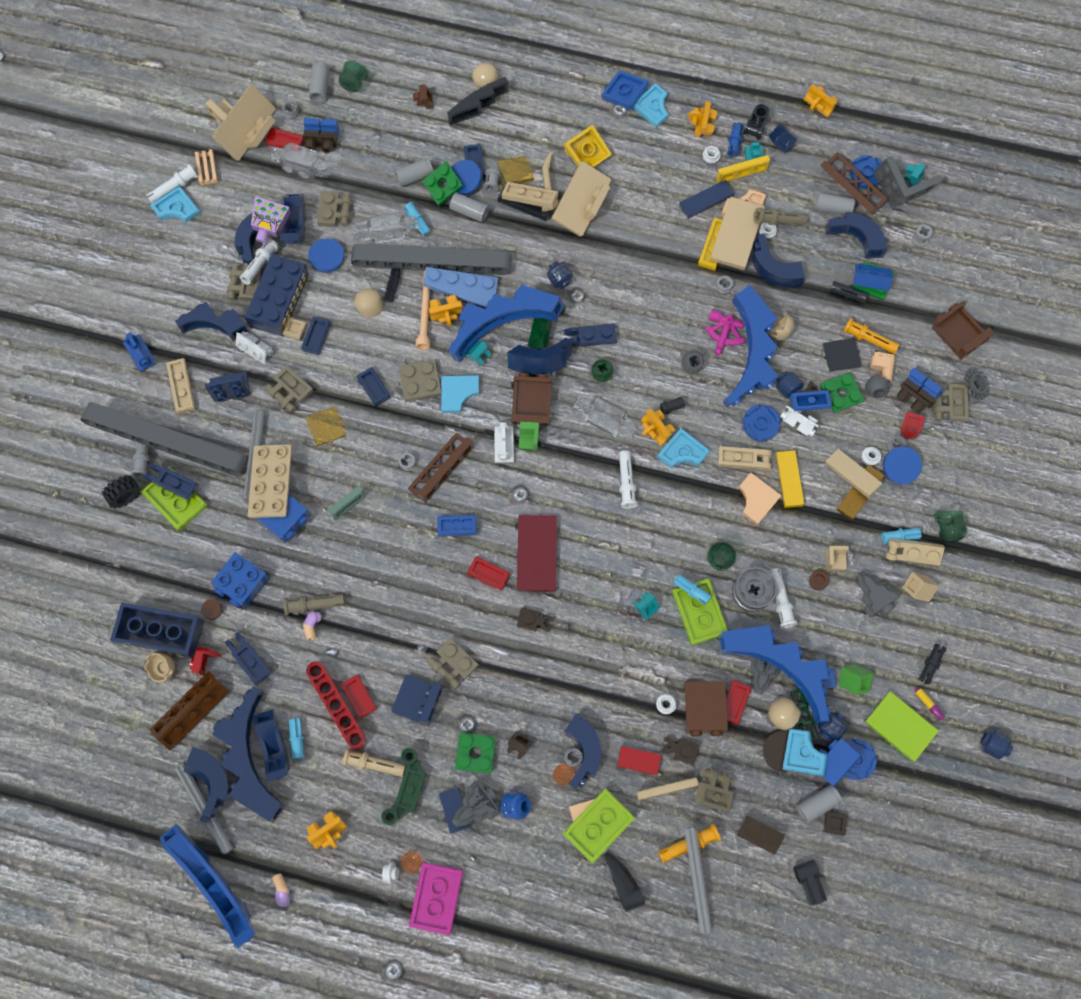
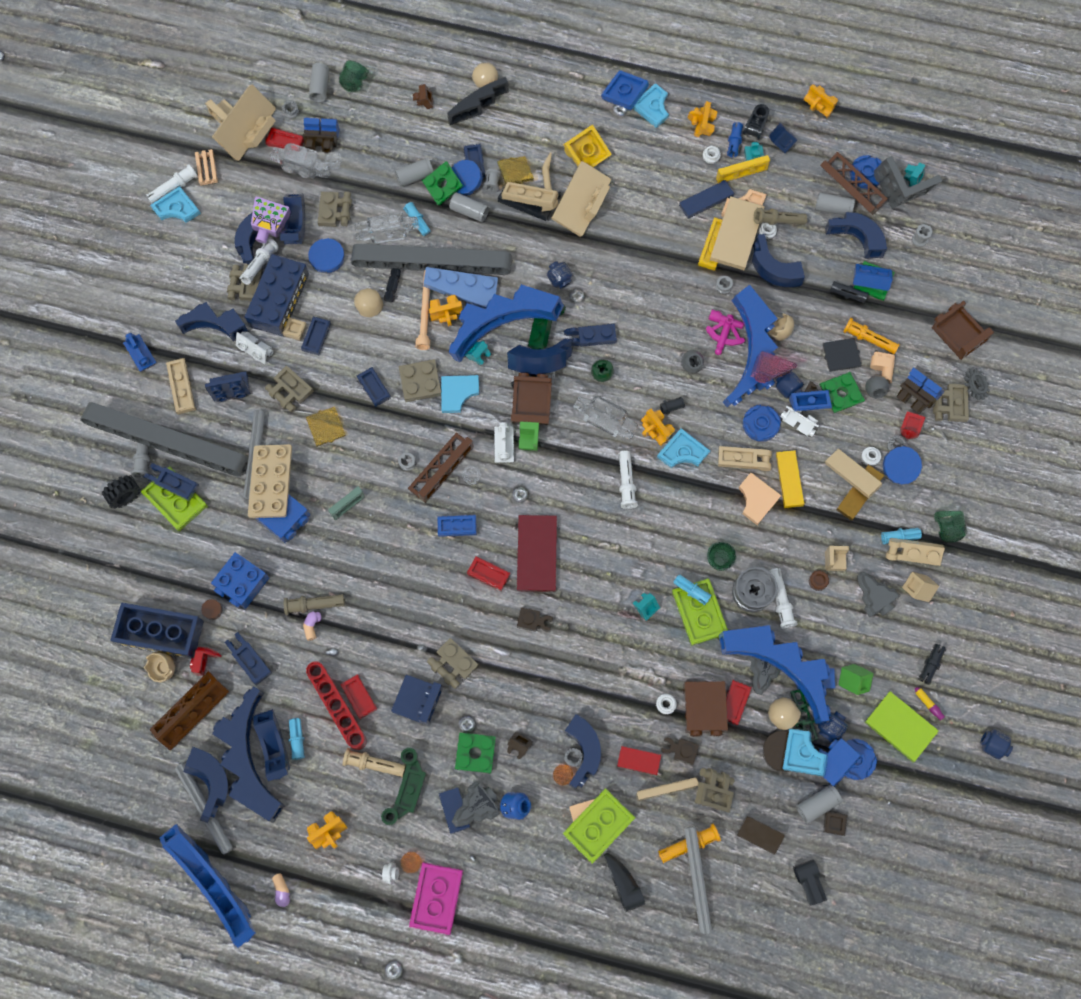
(770, 367): none -> clear pink slope

